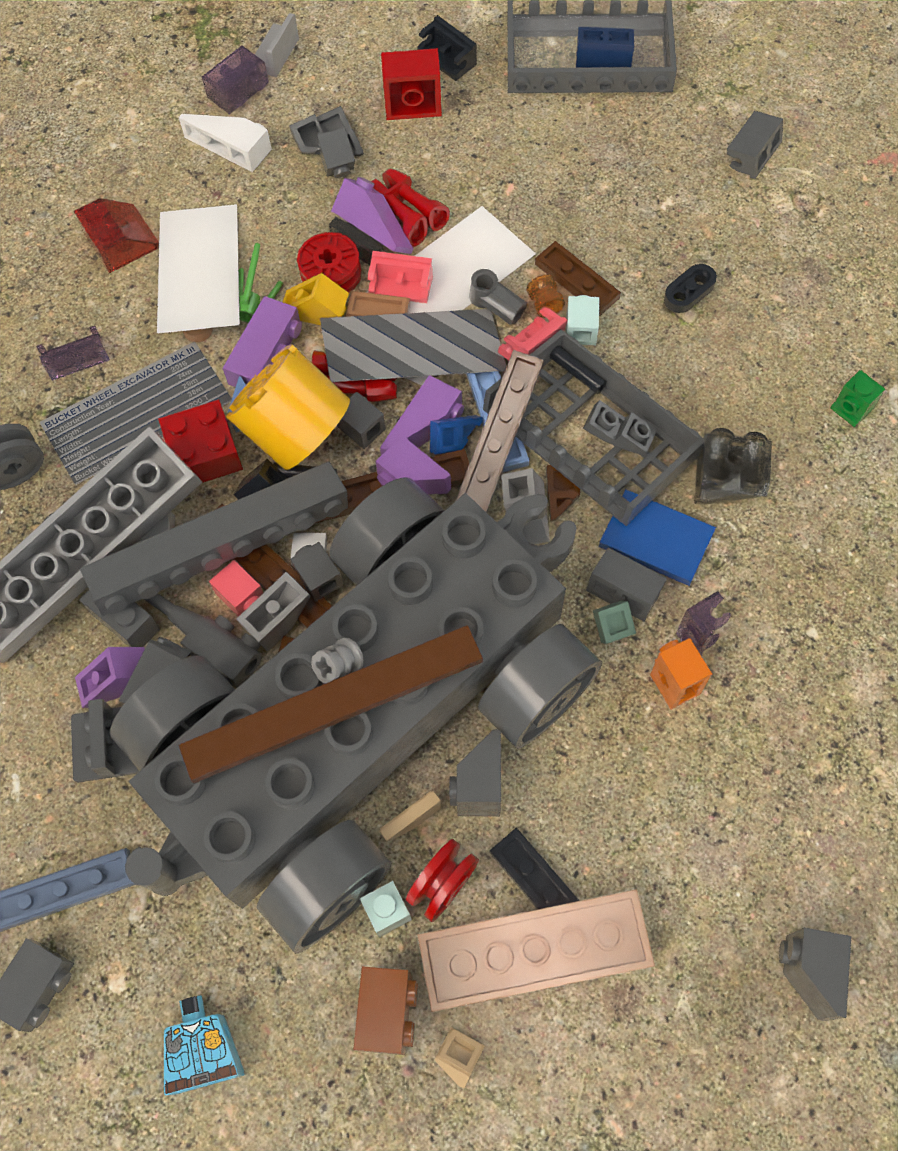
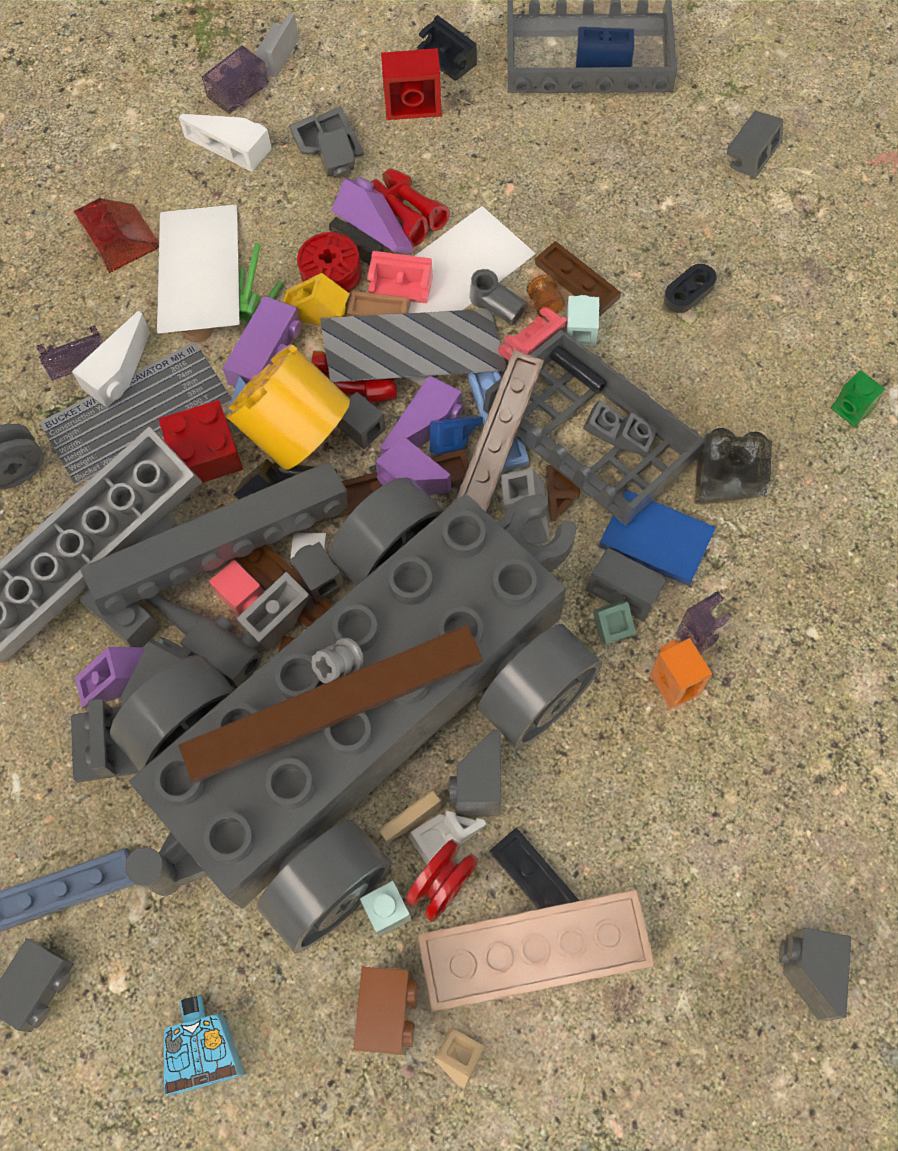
(112, 365): none -> white slope
(438, 831): none -> white slope

